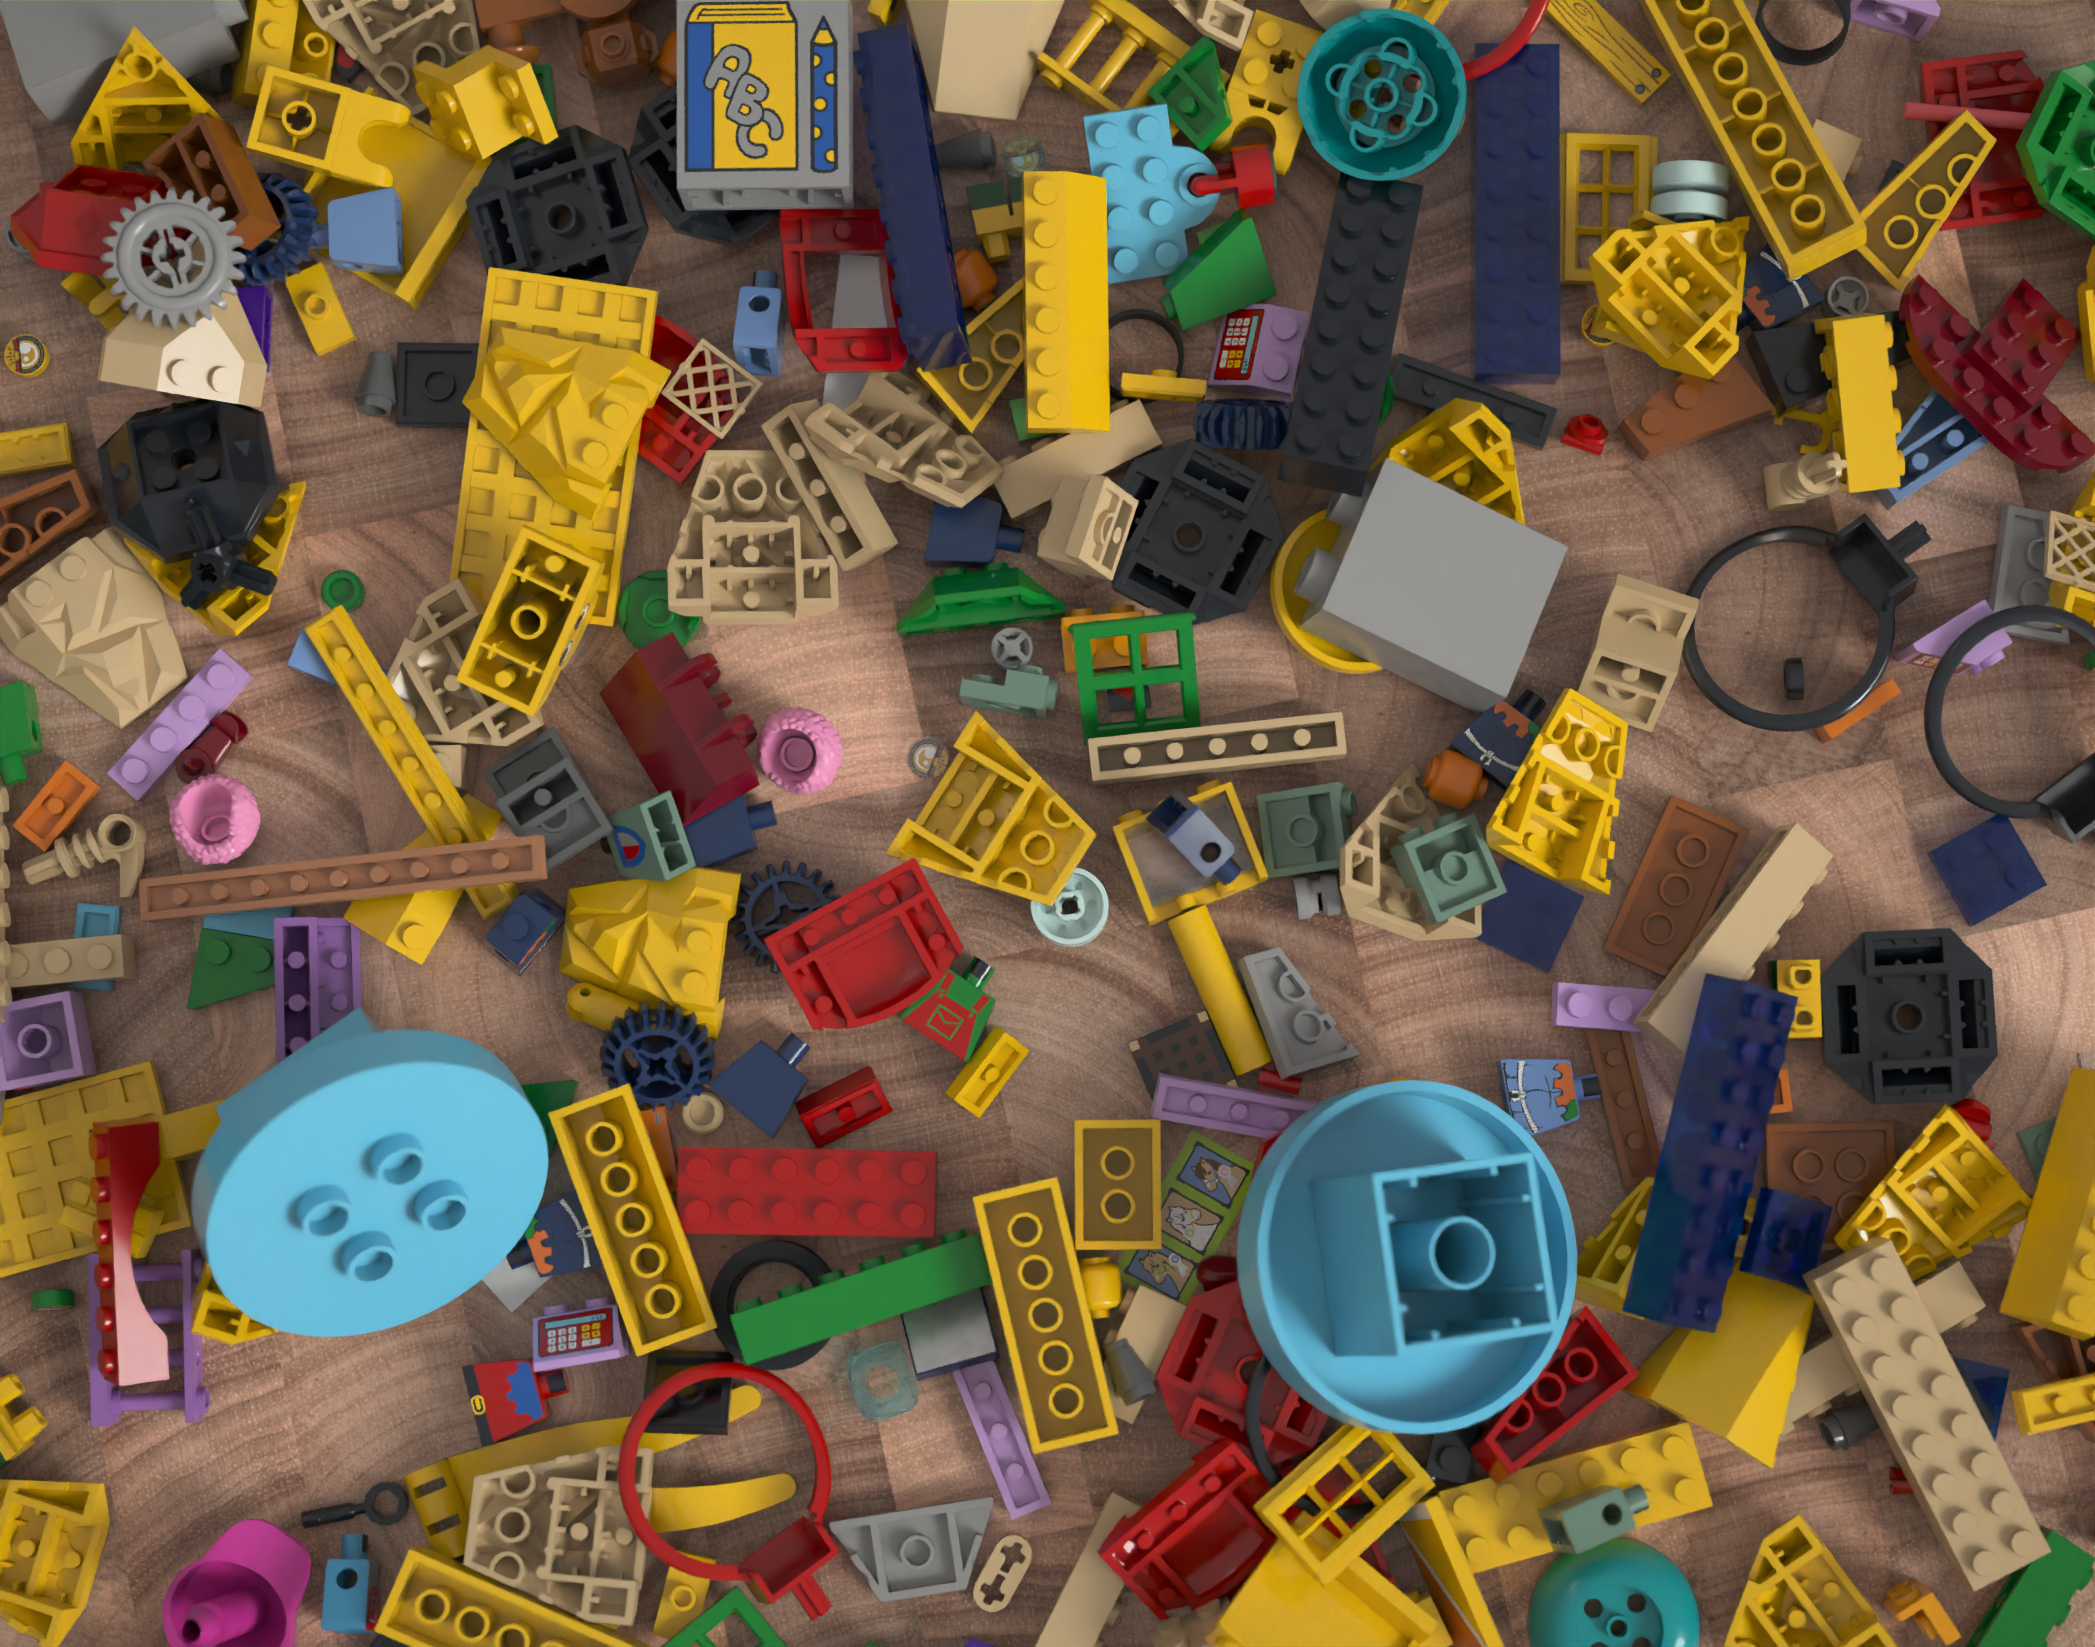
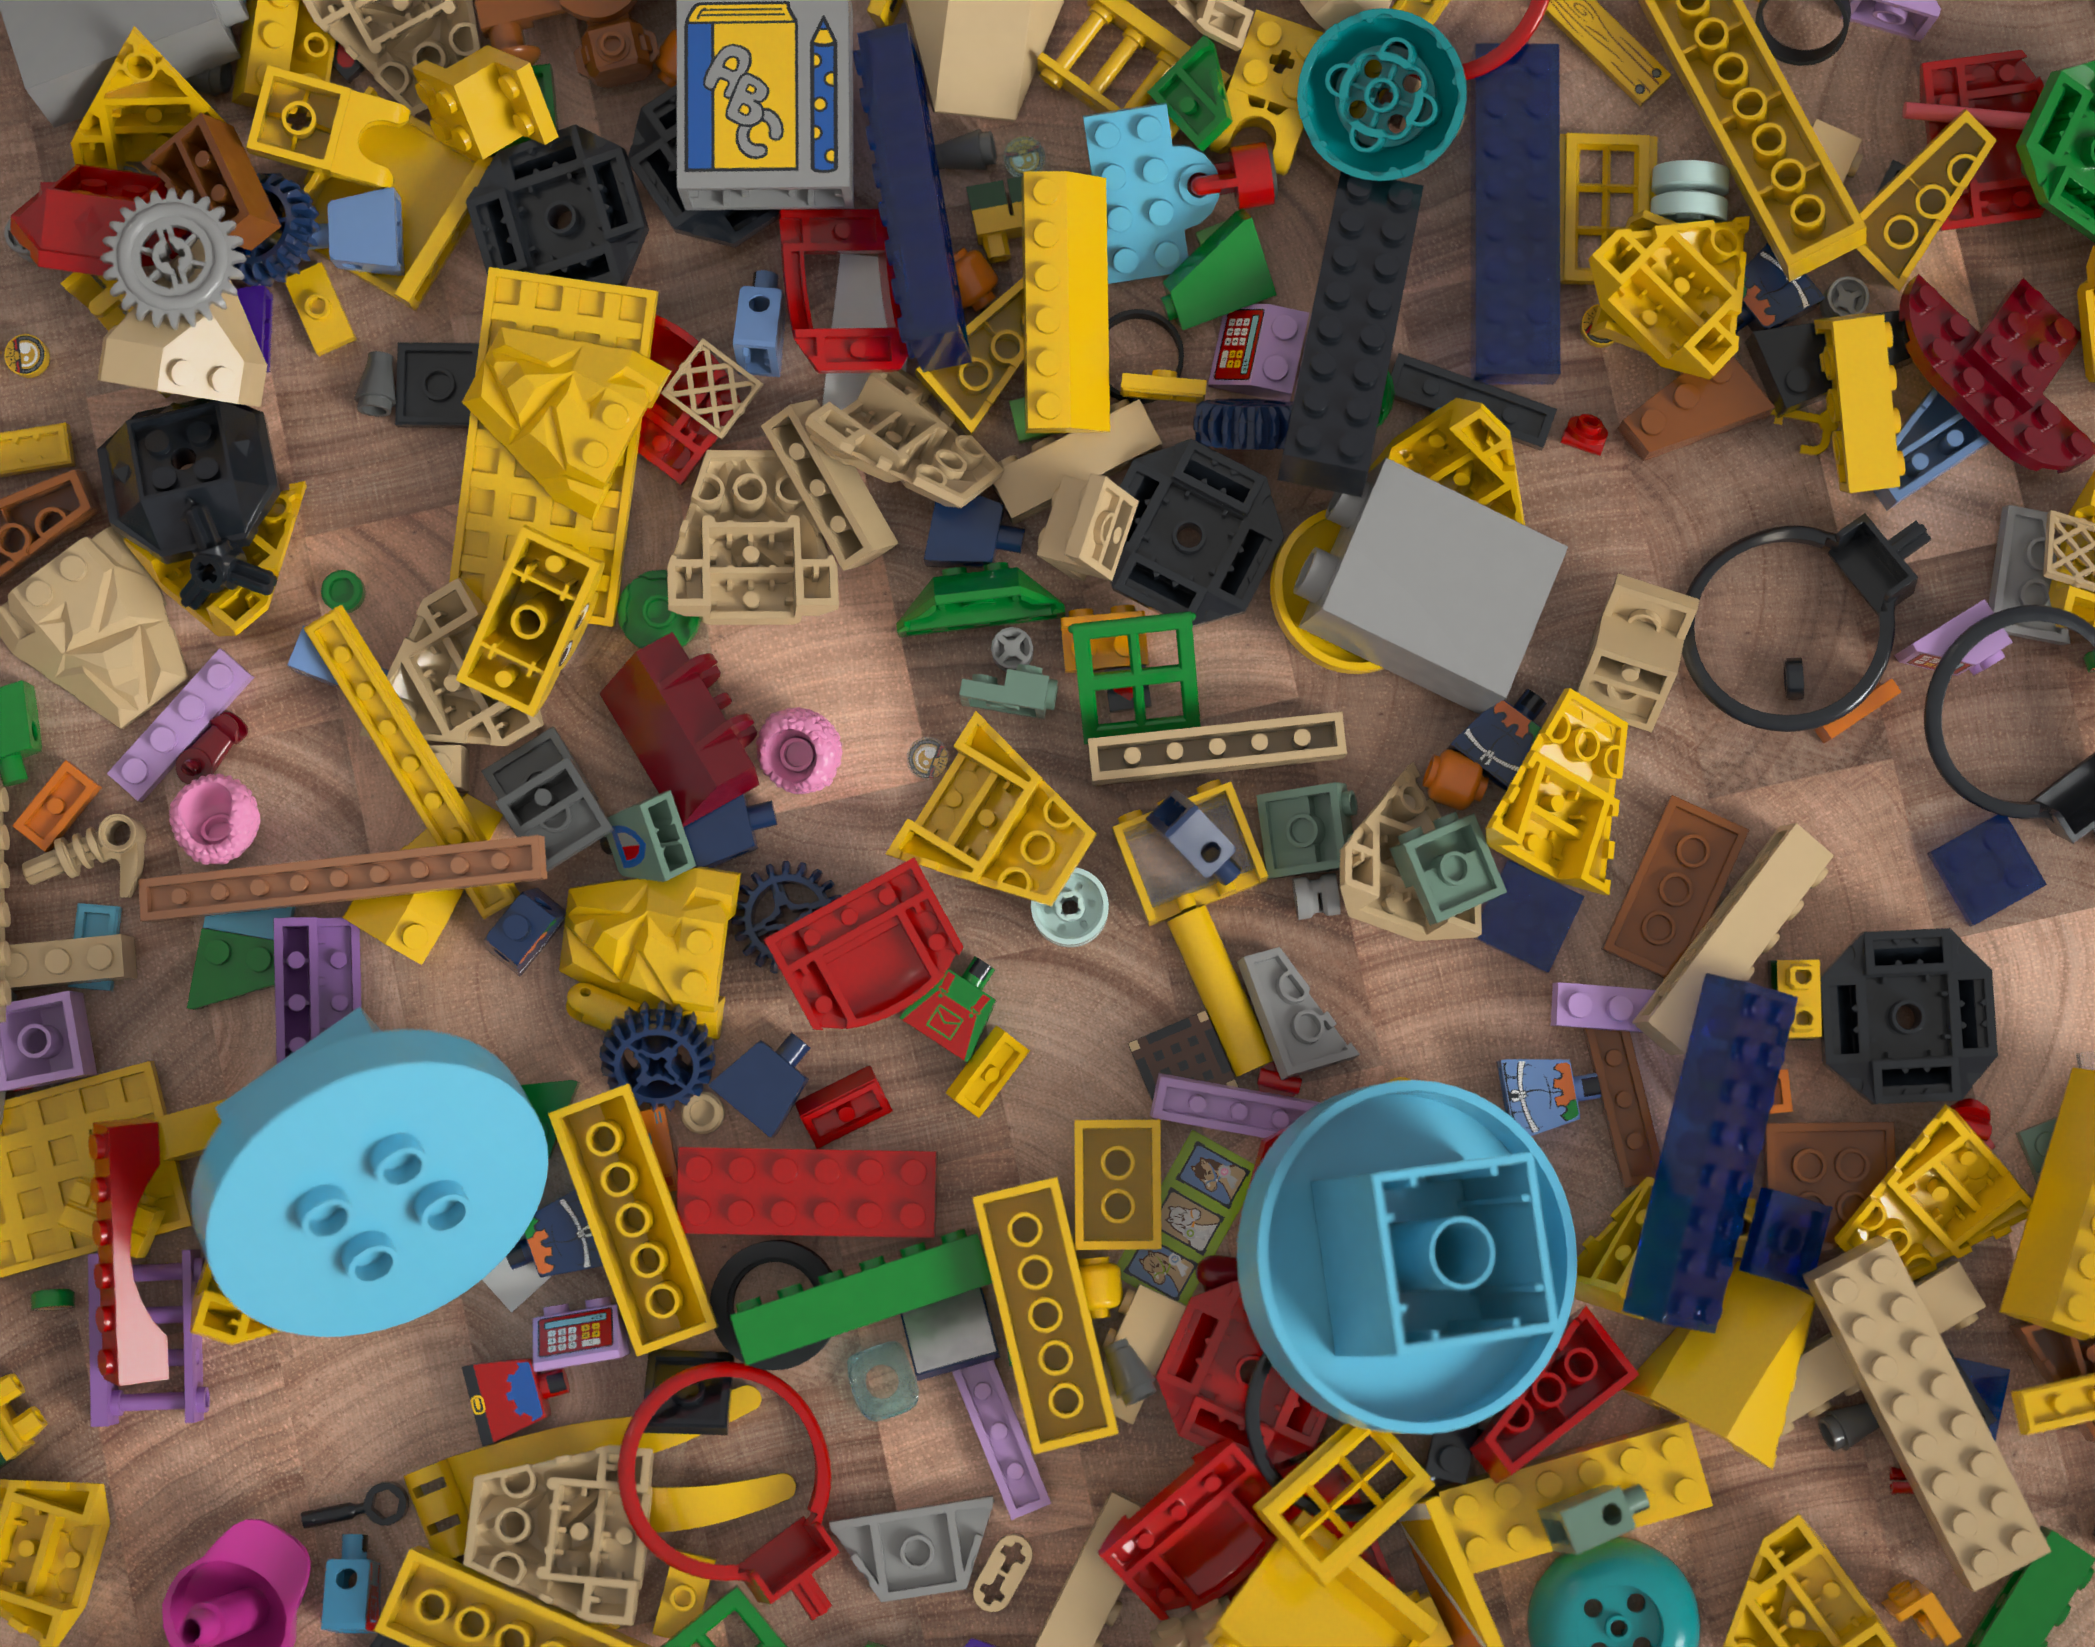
(1808, 478): tan piece -> none

